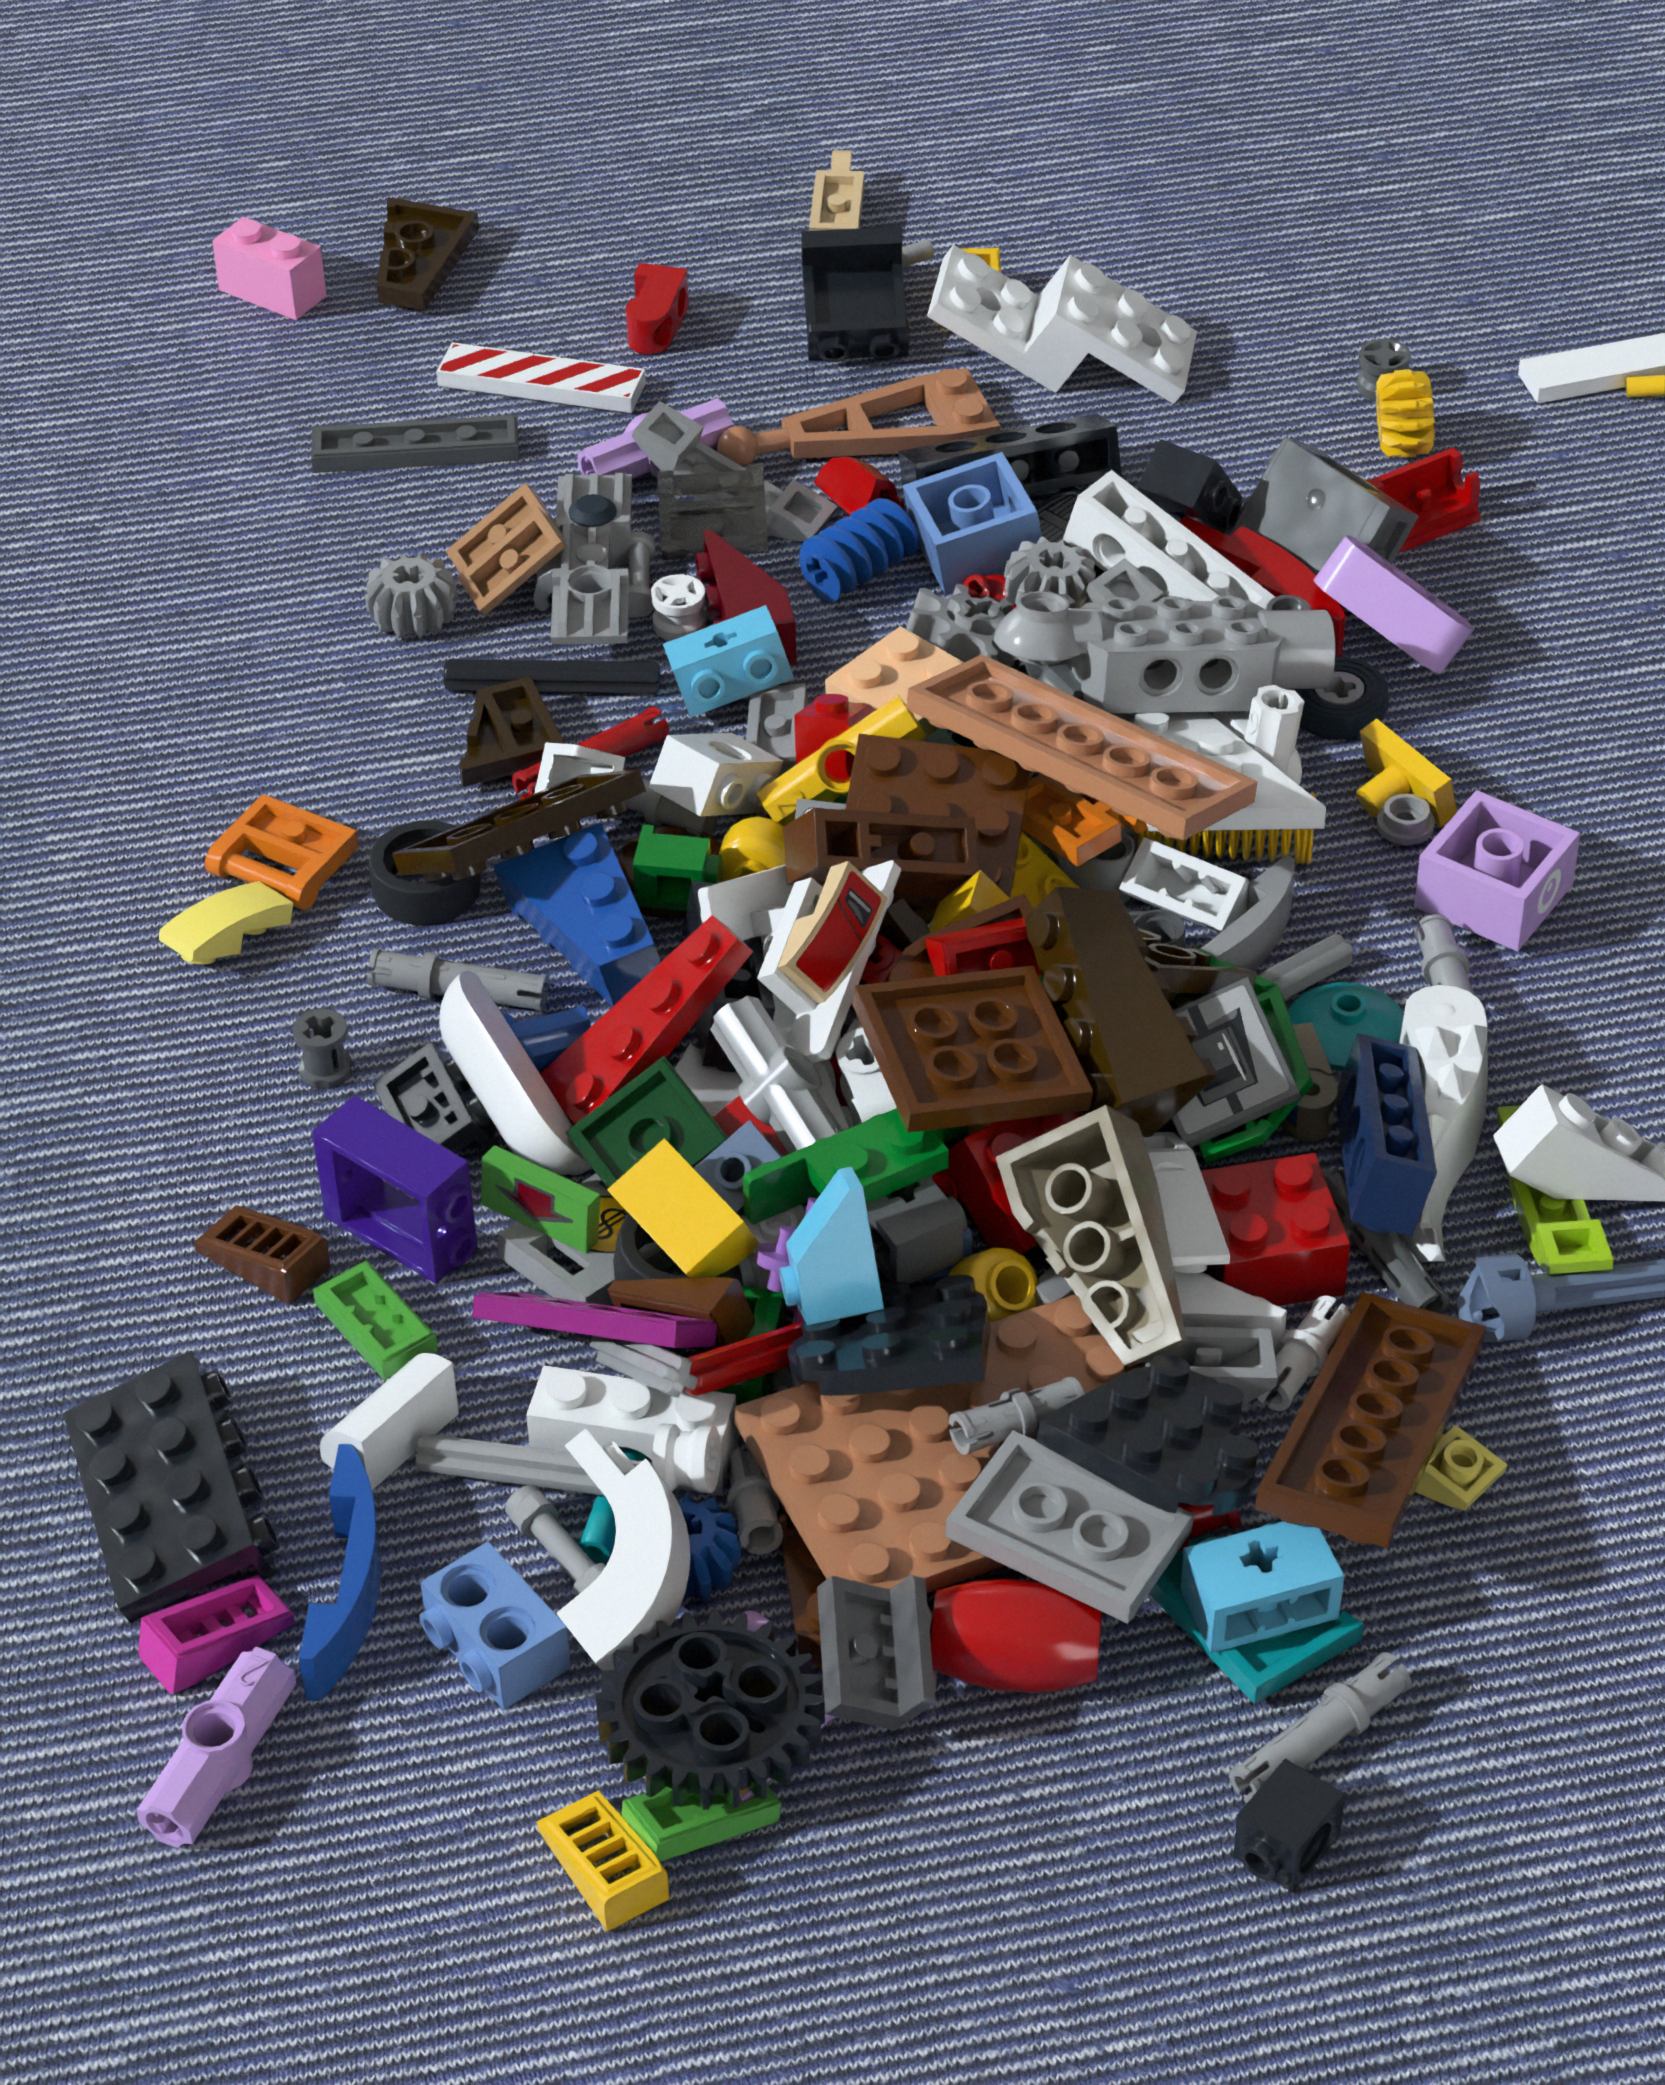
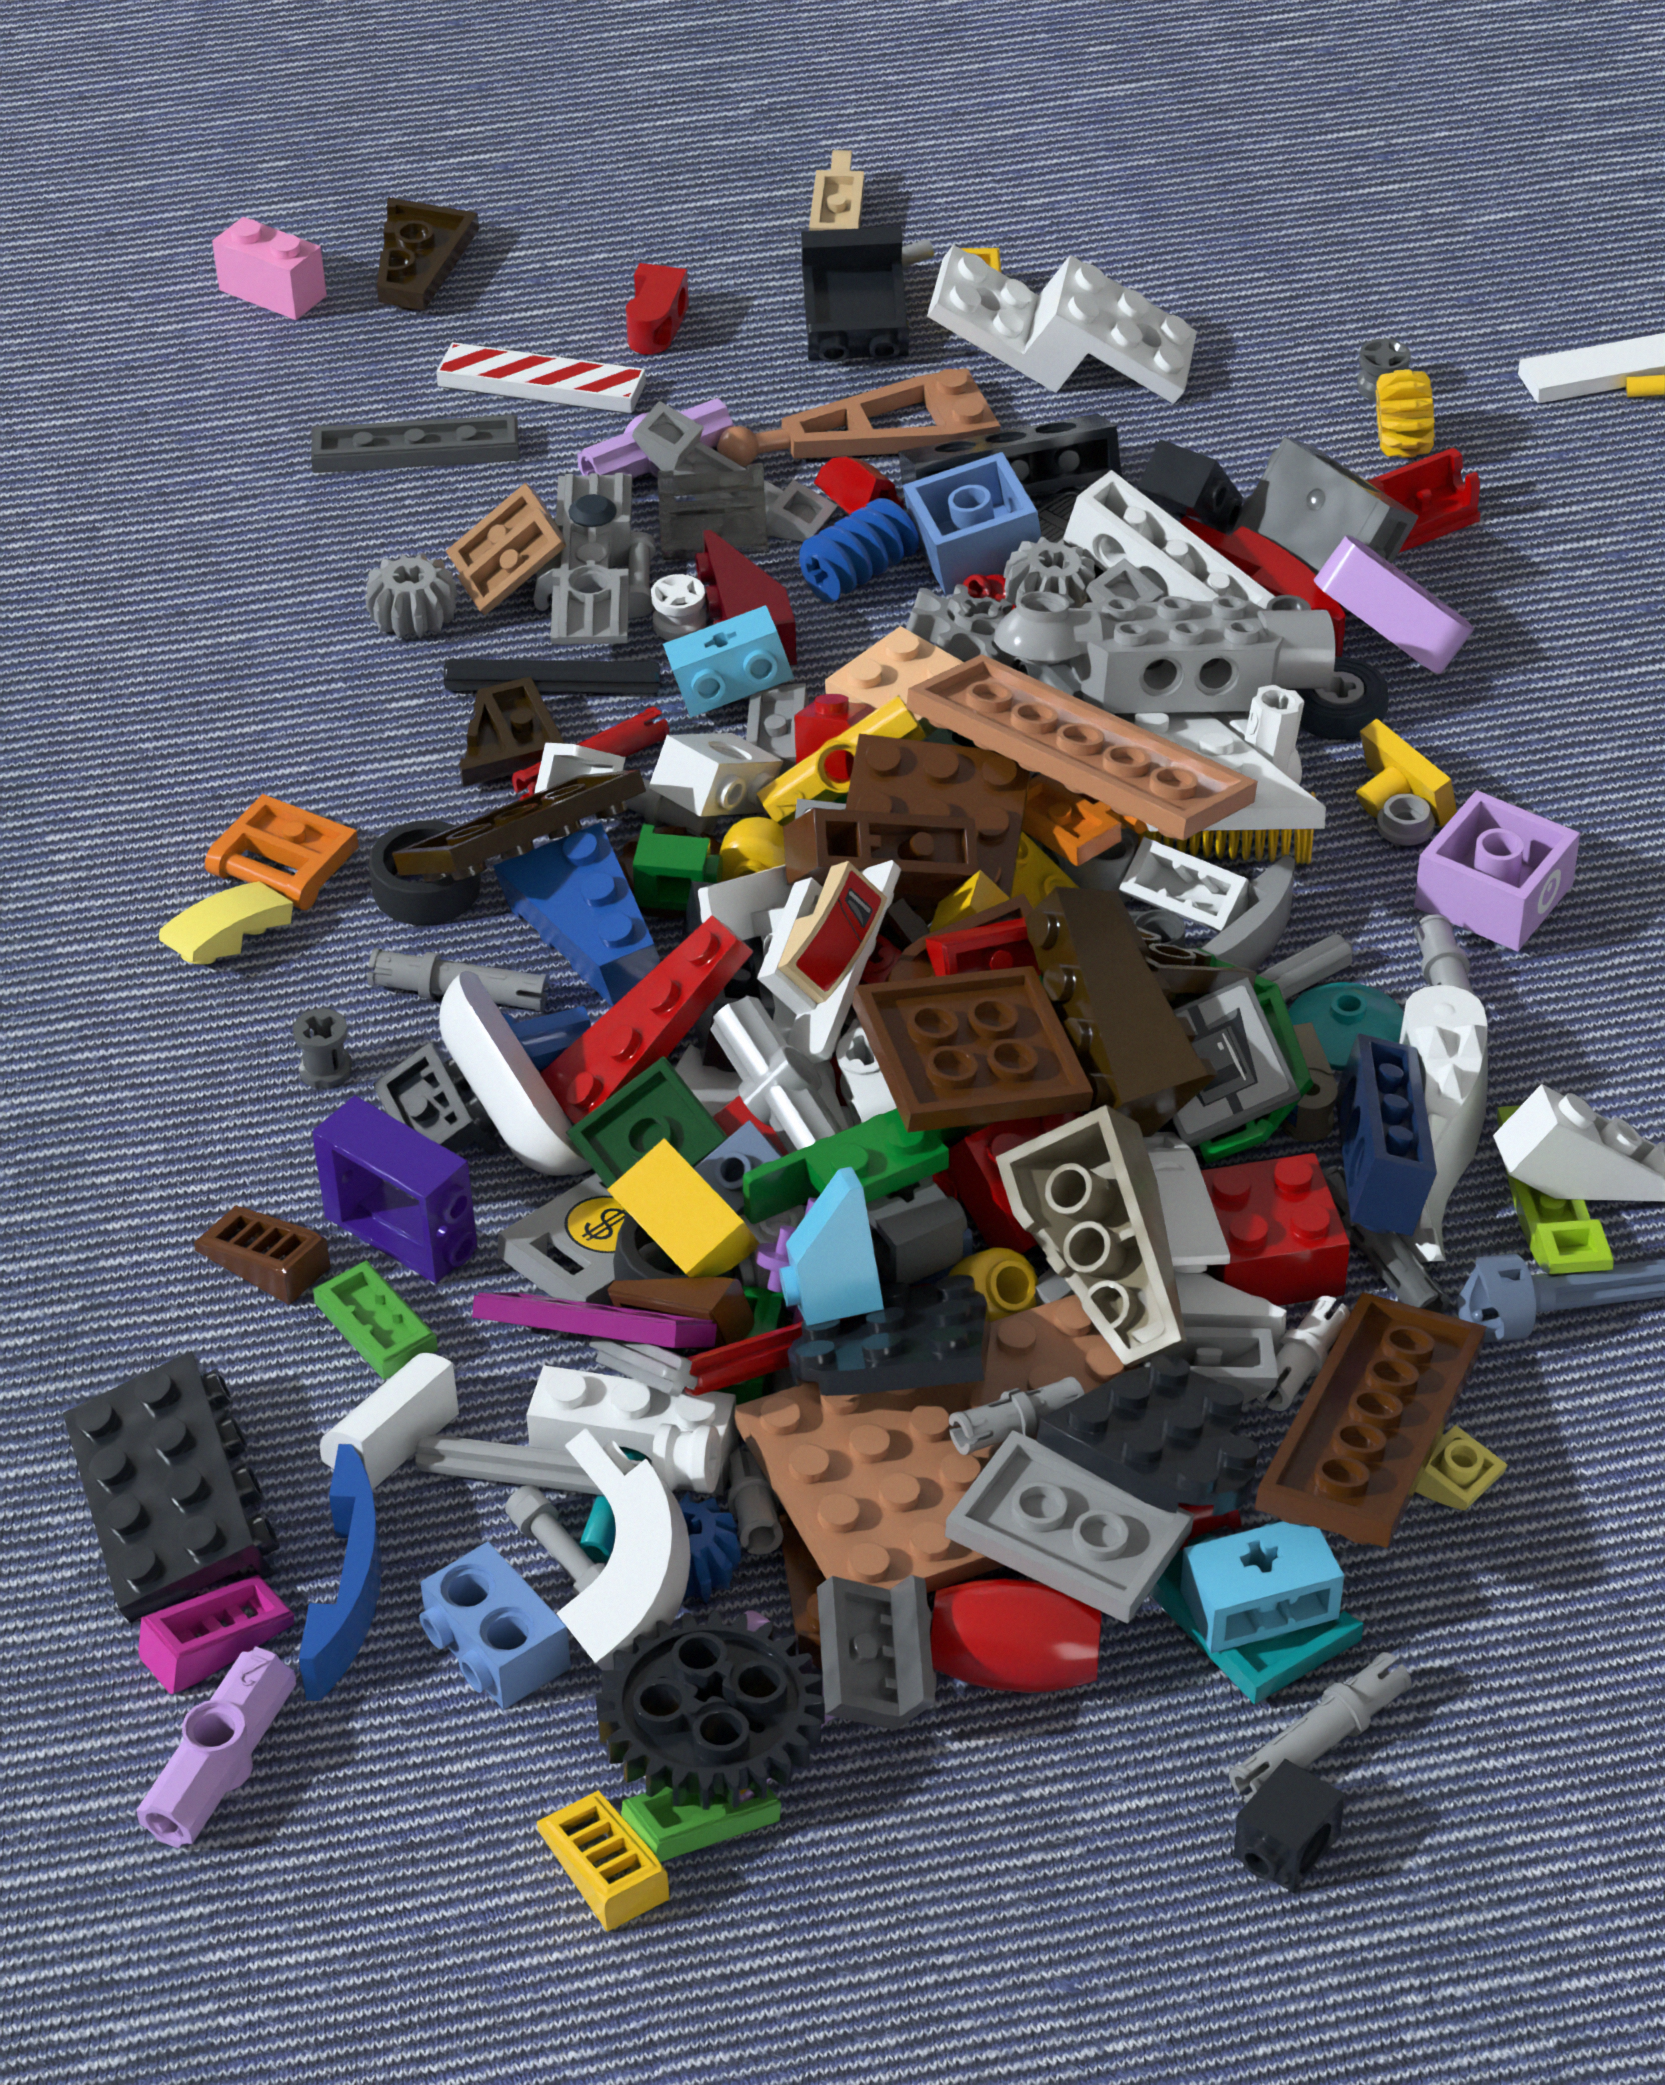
(540, 1199): bright green tile -> none

